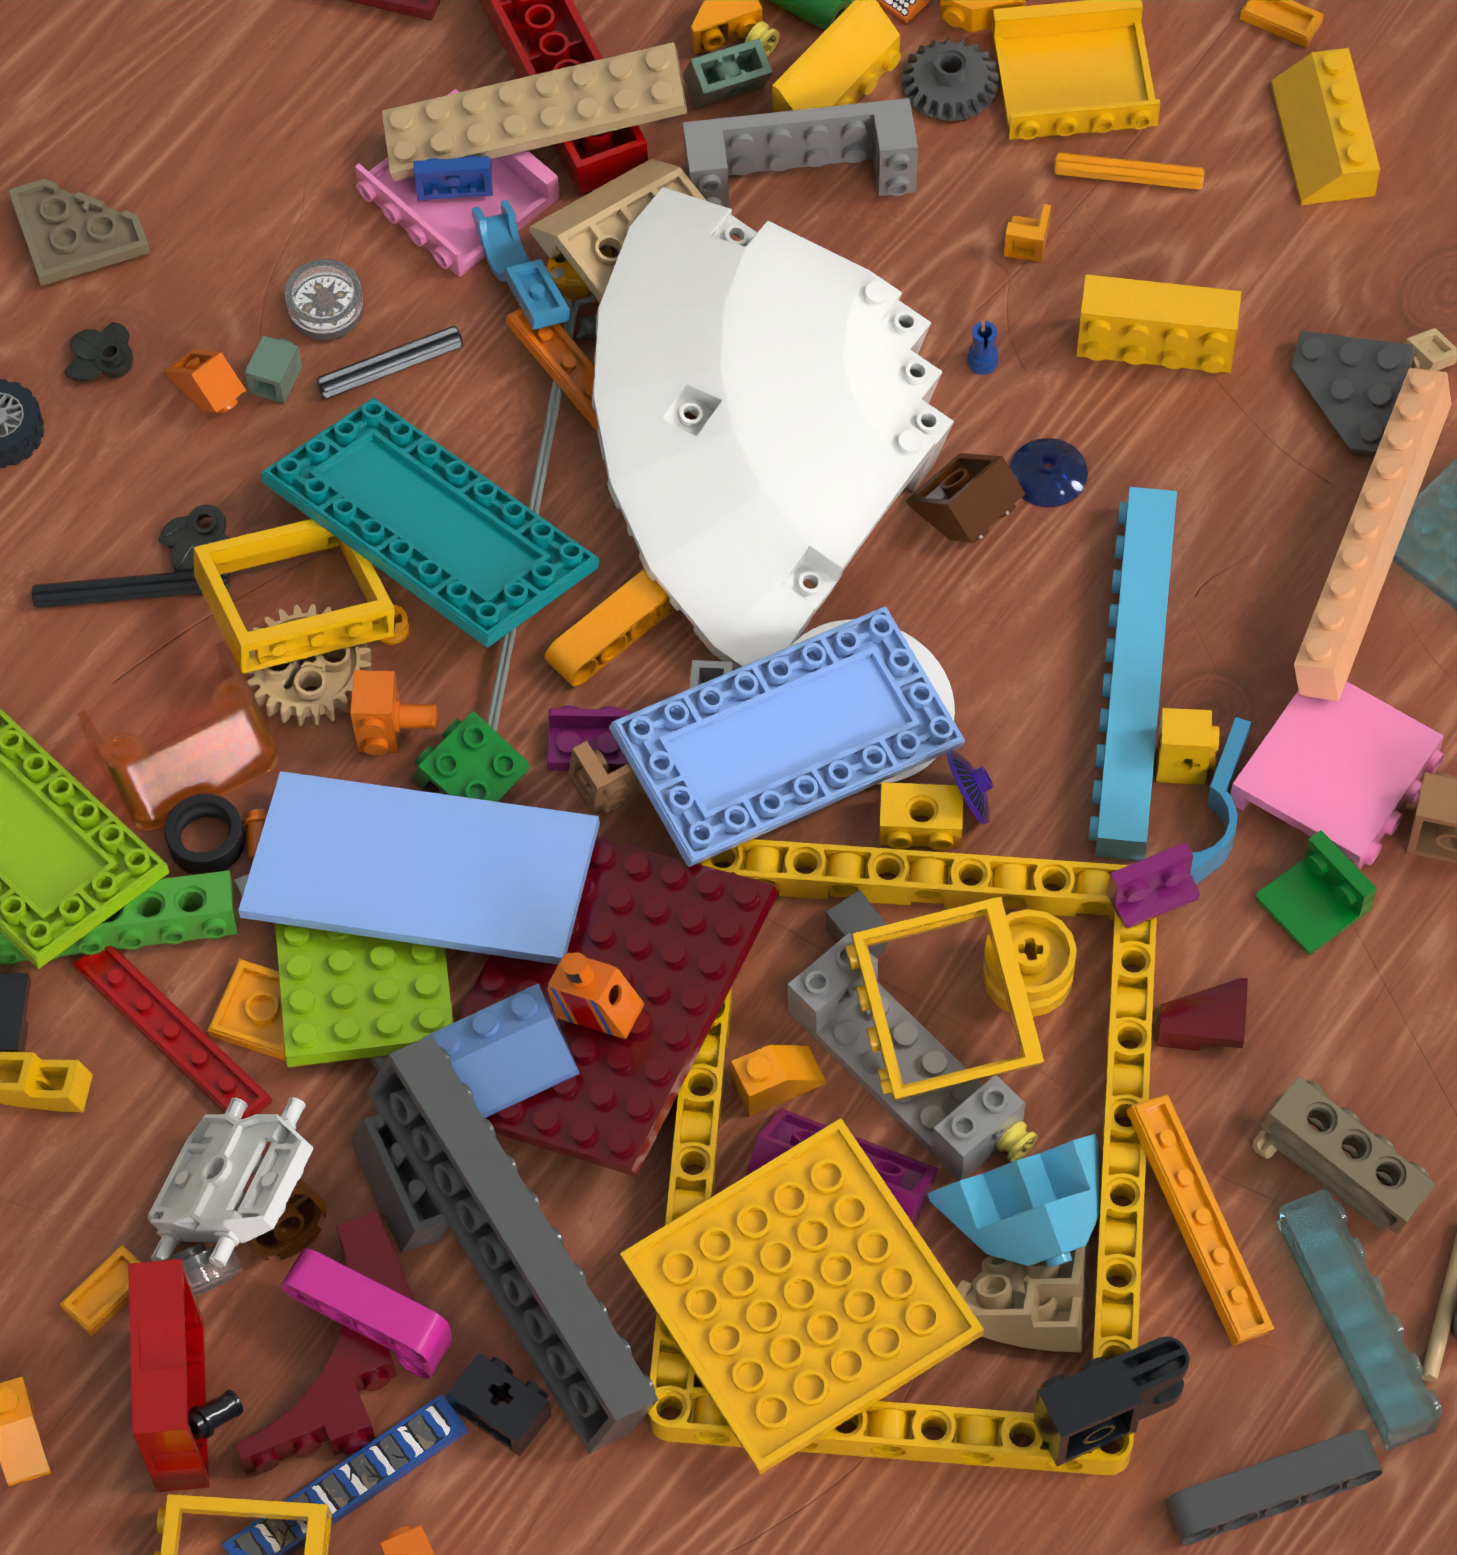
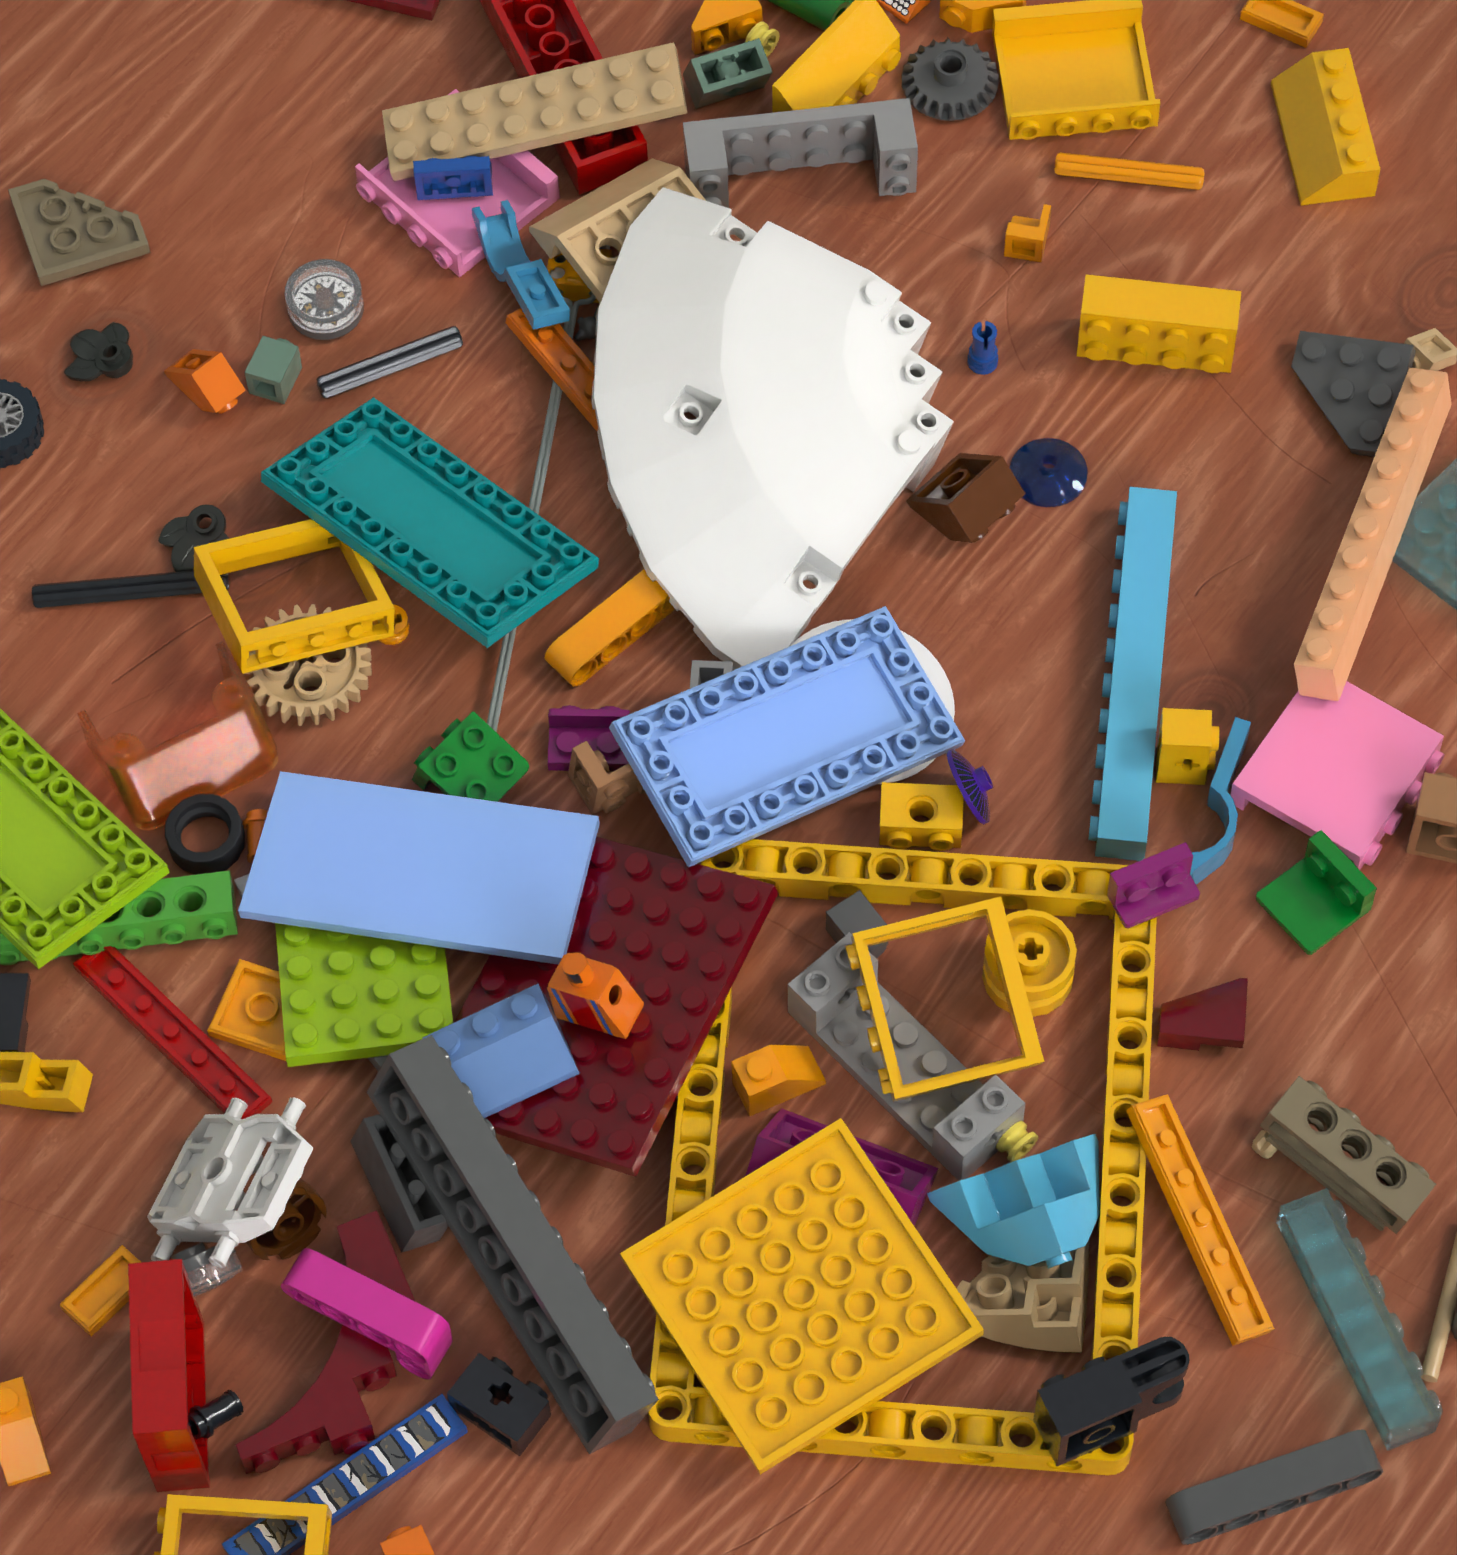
(380, 715): orange brick -> none

